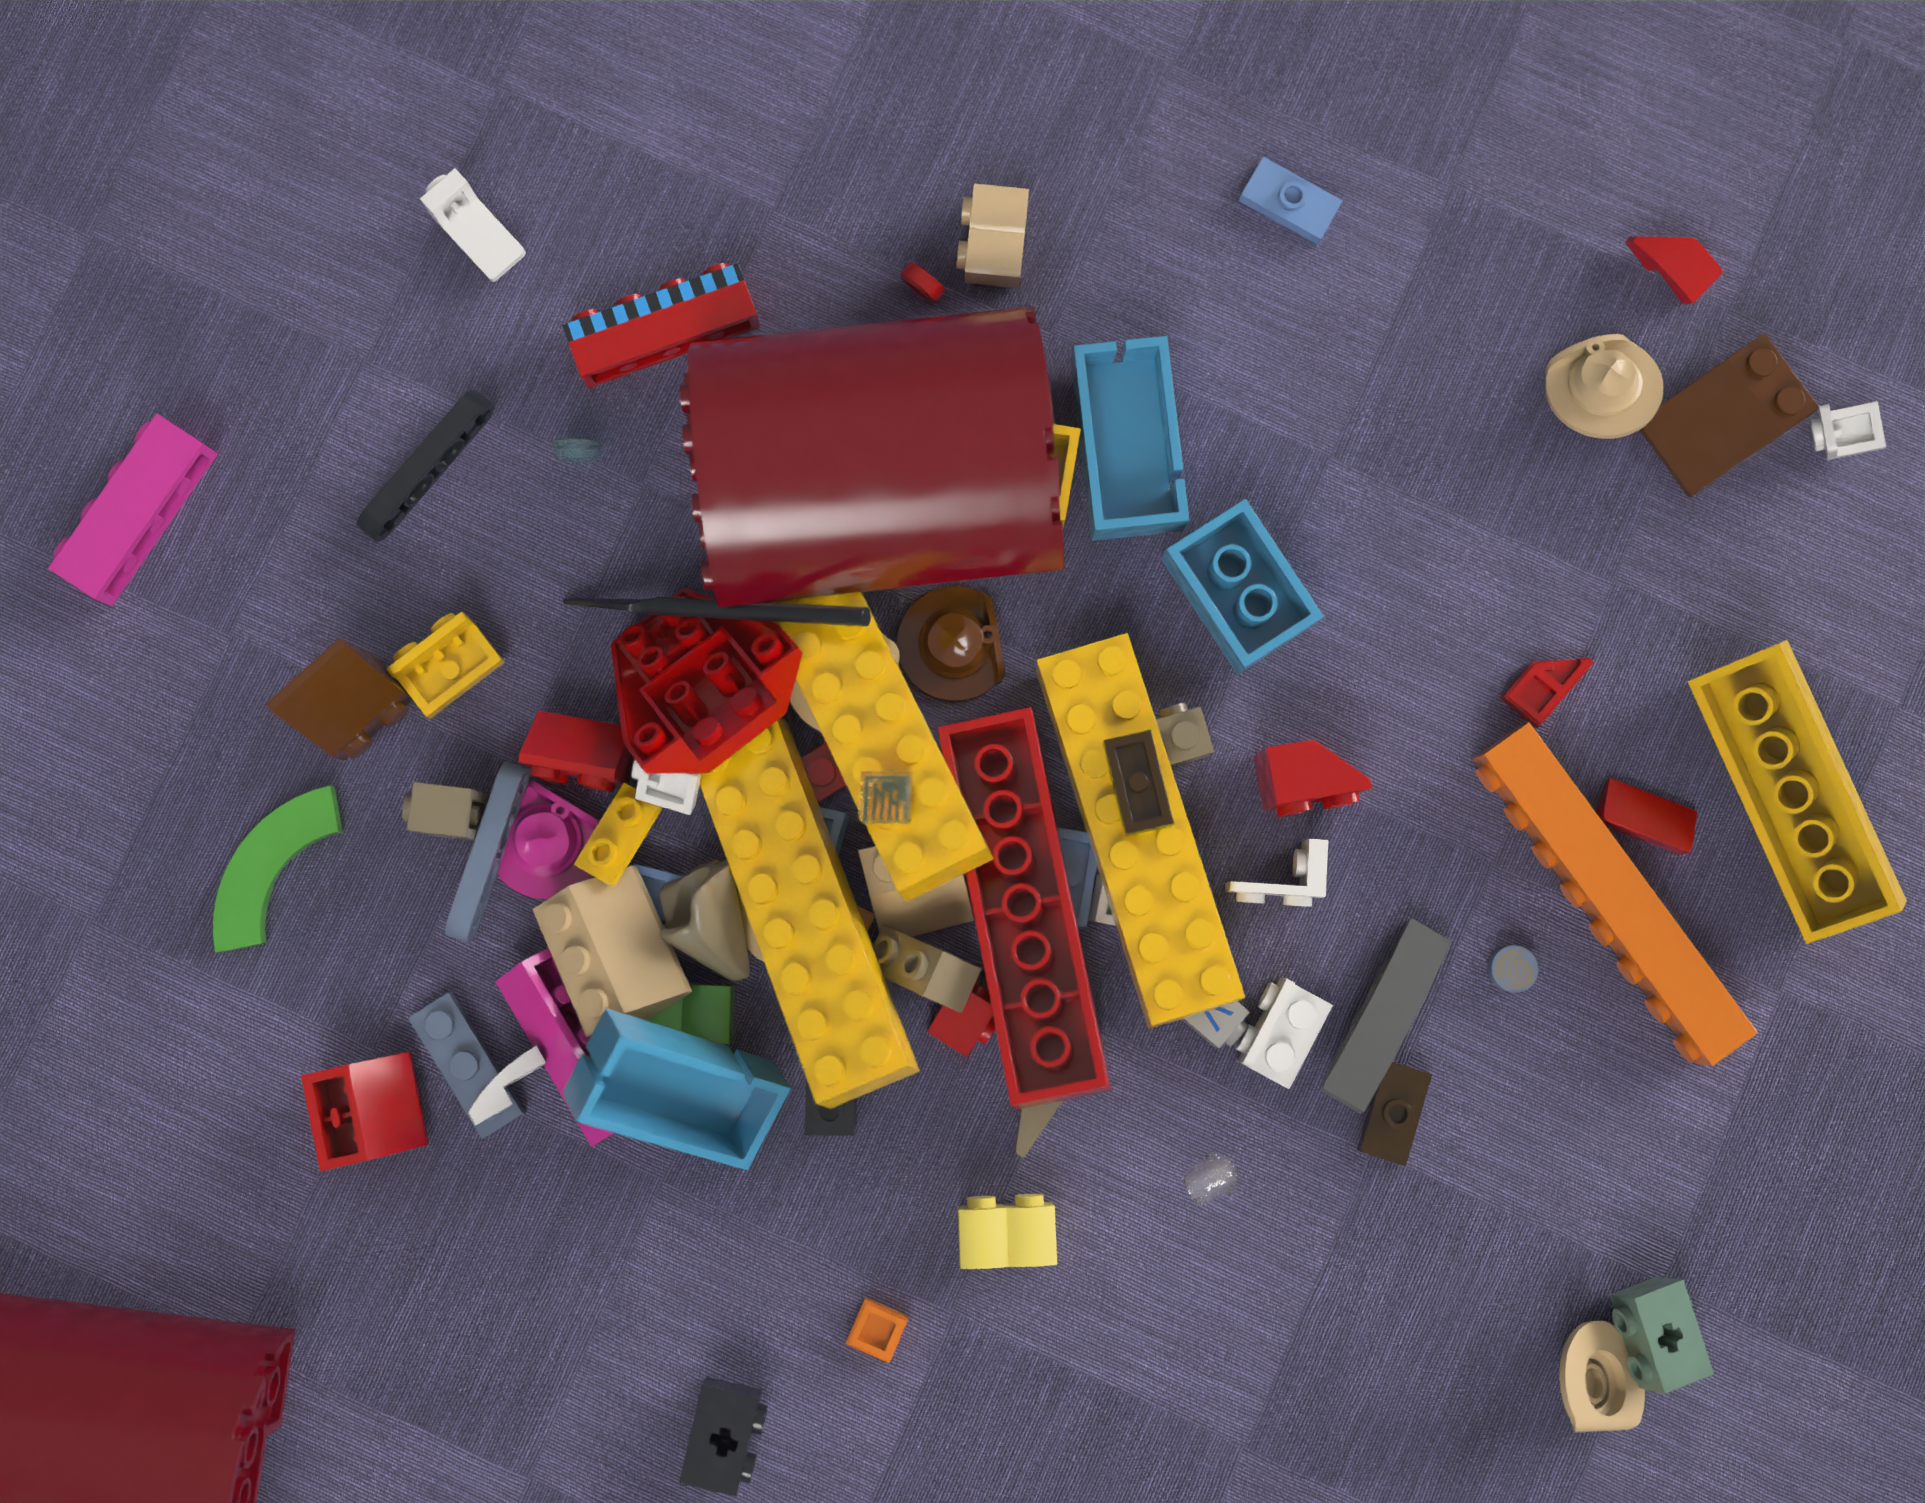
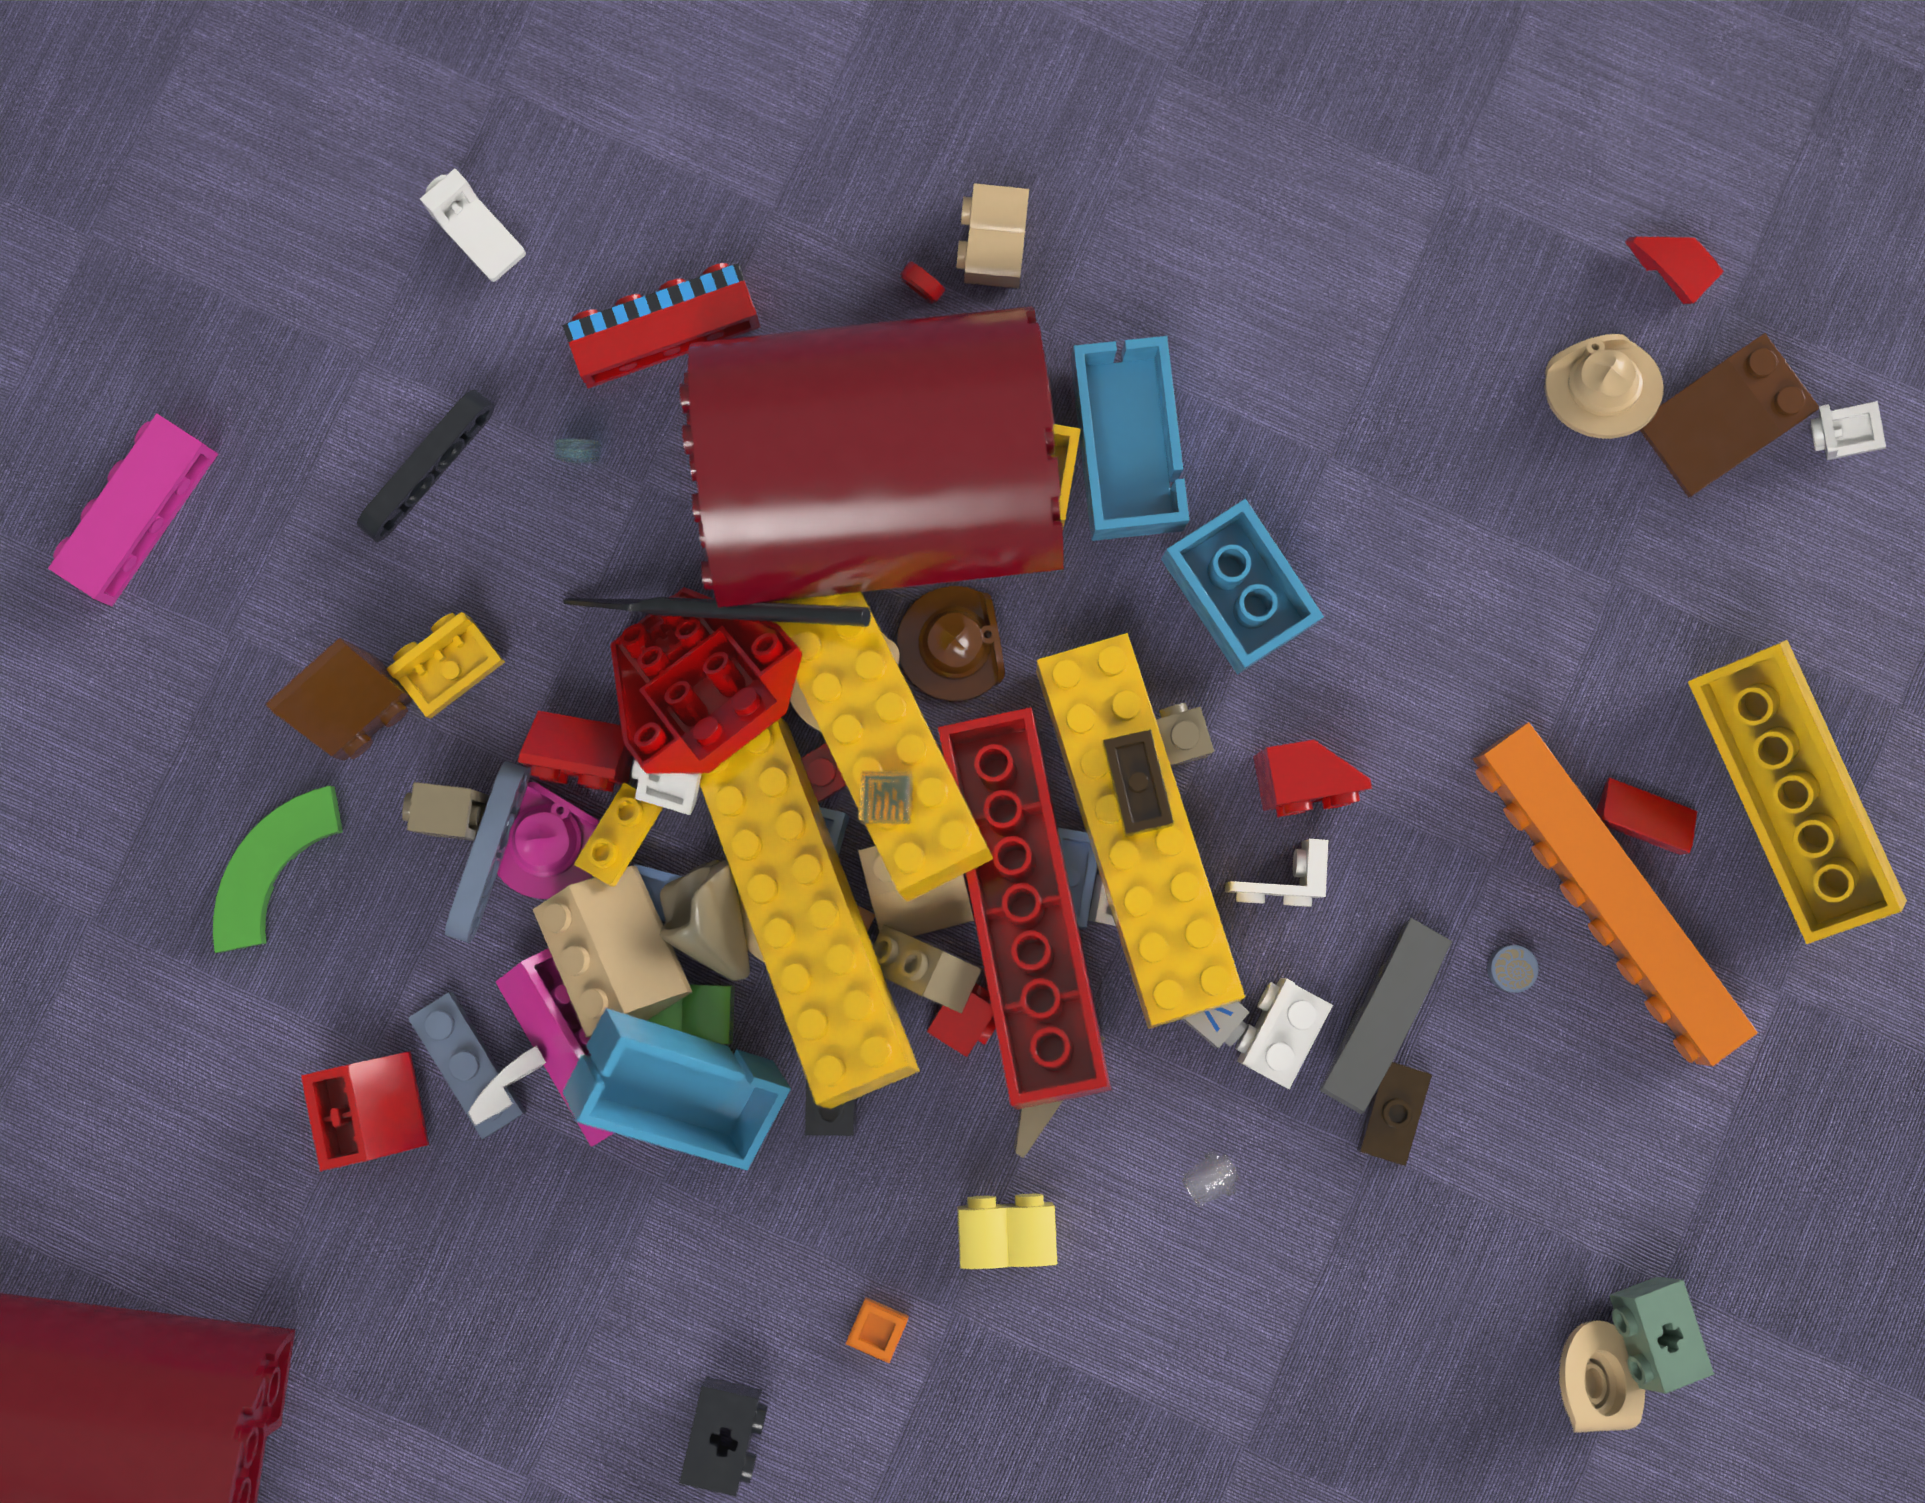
(1290, 200): medium blue plate -> none
(1543, 687): red tile -> none

